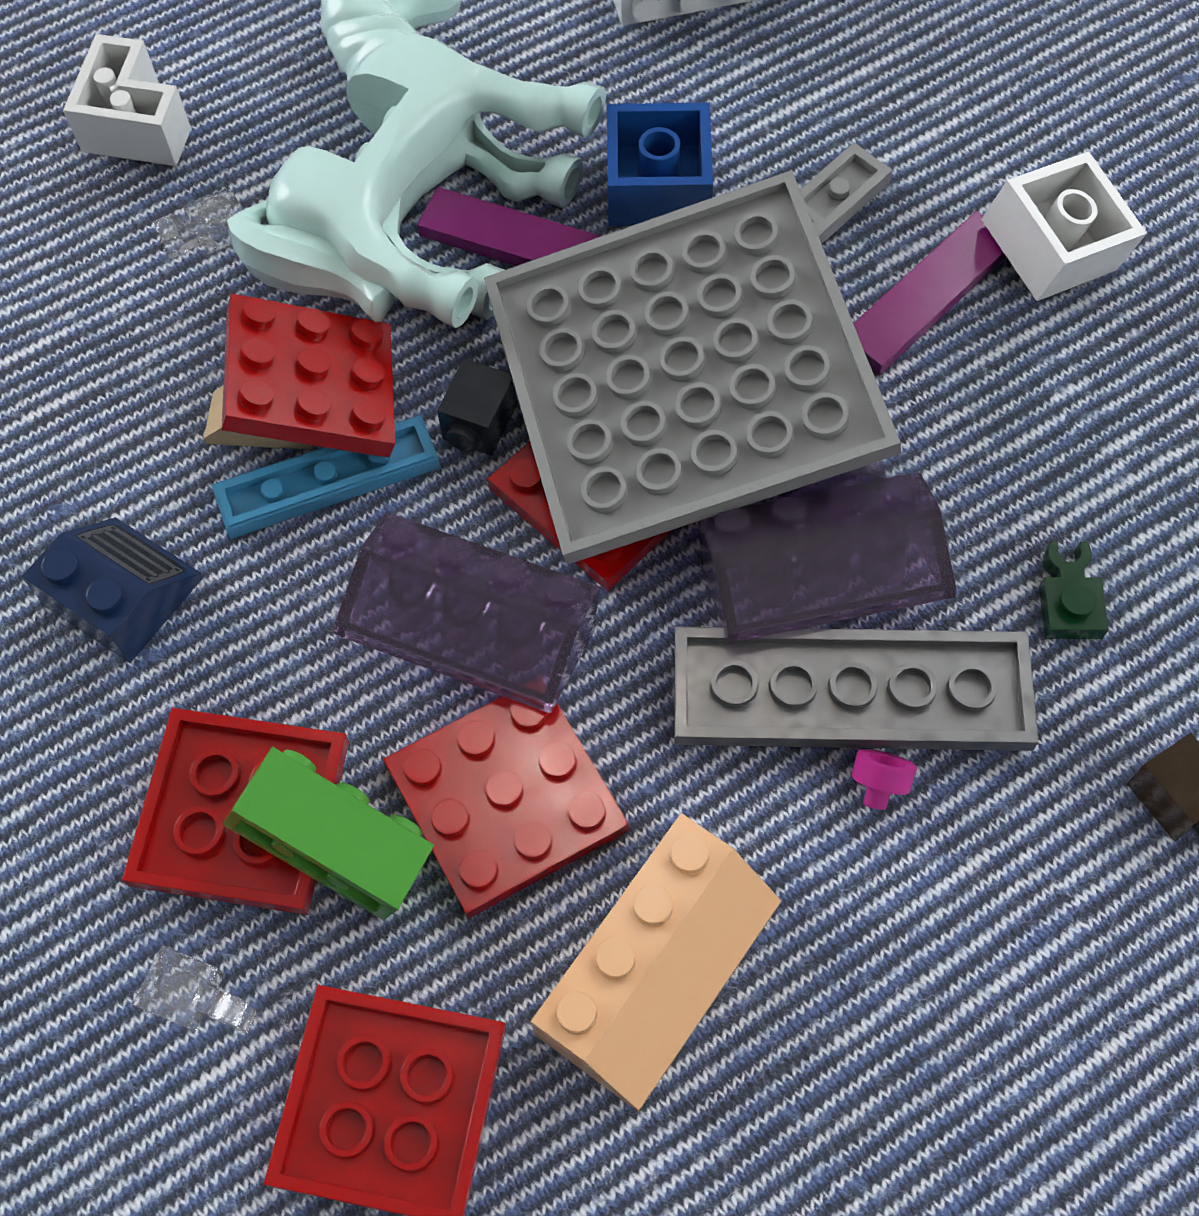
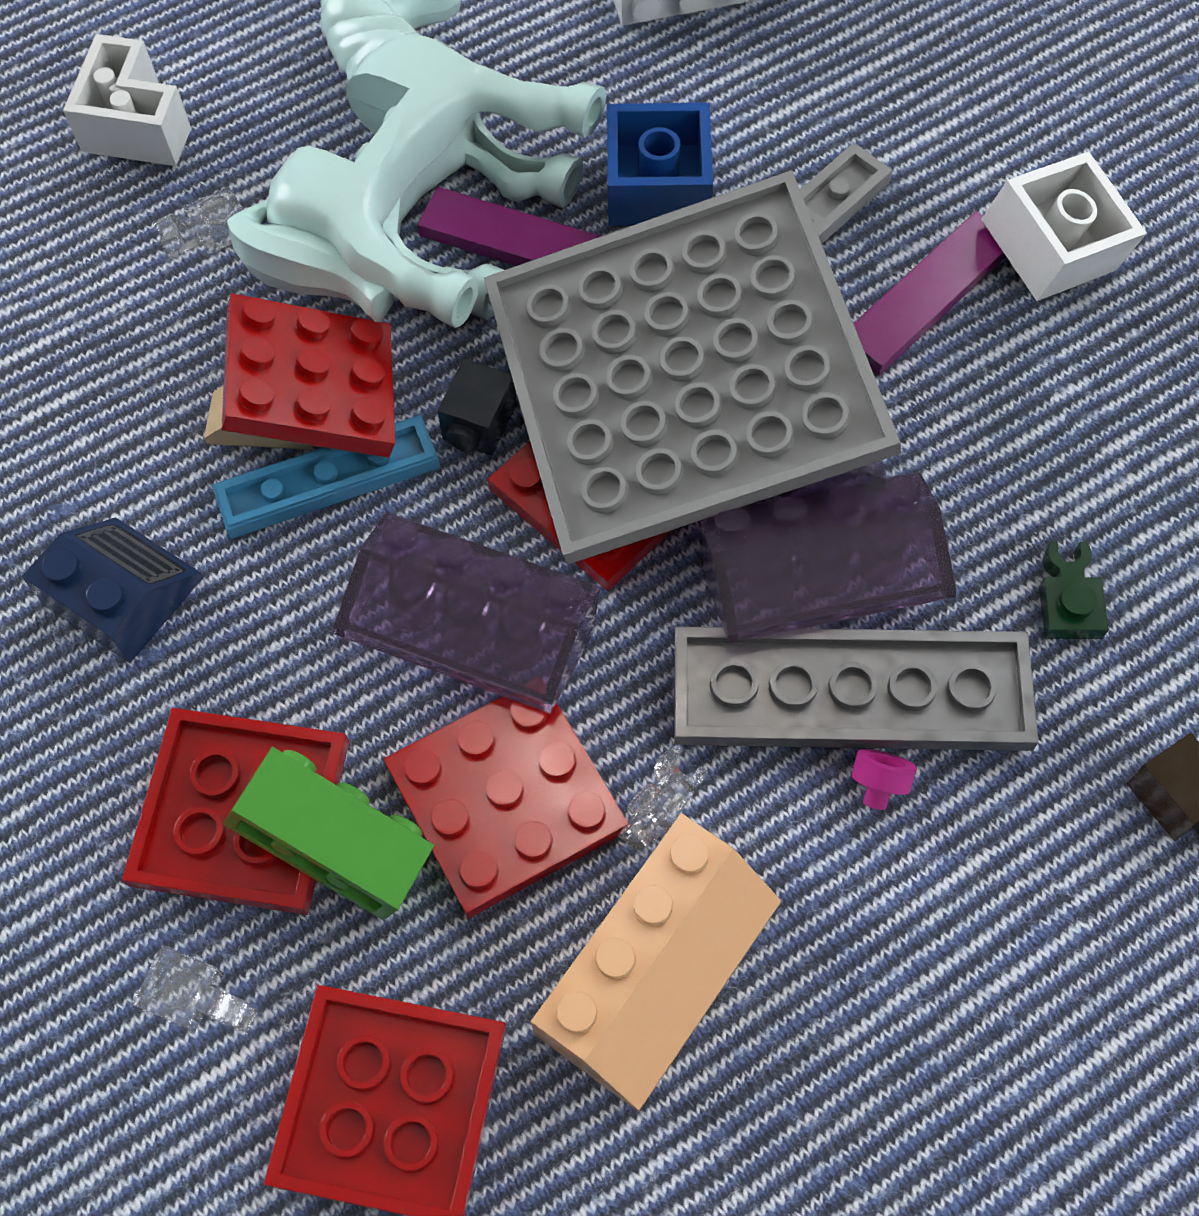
(658, 806): none -> clear plate

